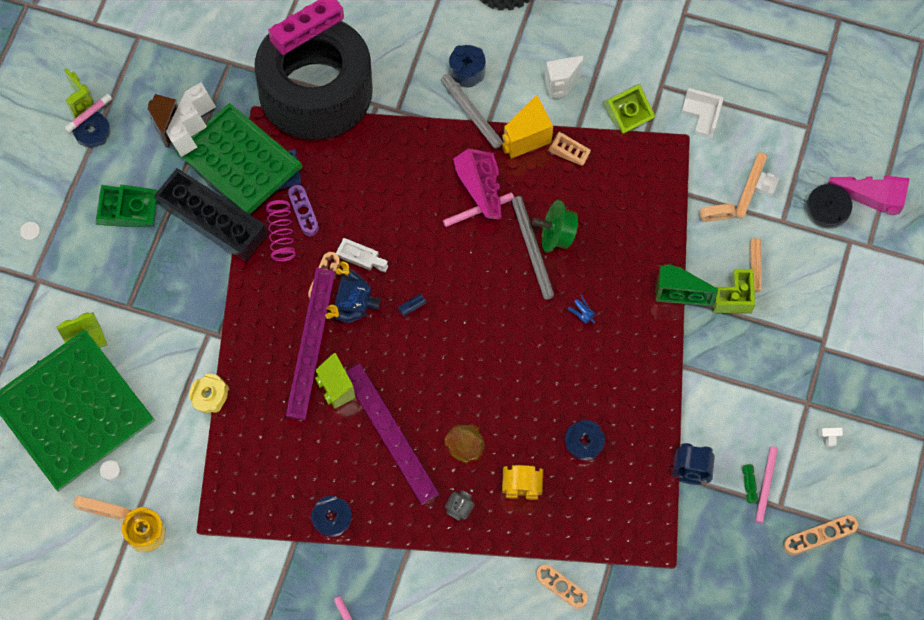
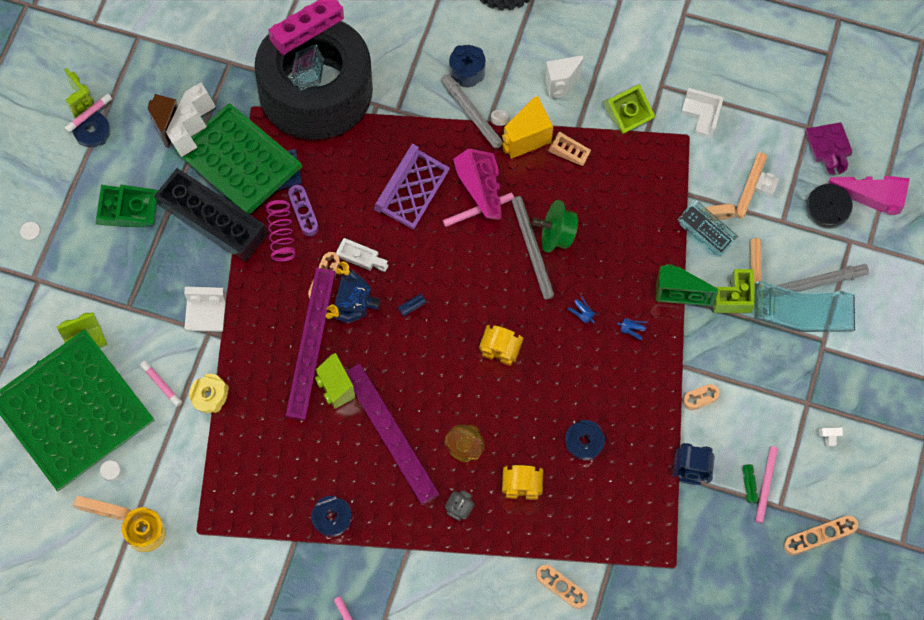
(160, 383): none -> bright pink bar
(205, 309): none -> white bracket
(307, 68): none -> clear light blue brick
(396, 183): none -> medium lavender fence
(500, 117): none -> white tile
(501, 344): none -> yellow brick
(629, 324): none -> blue piece
(702, 401): none -> light nougat beam
(707, 228): none -> clear light blue brick
(804, 311): none -> clear light blue windscreen
(827, 278): none -> light grey axle
(830, 146): none -> magenta plate

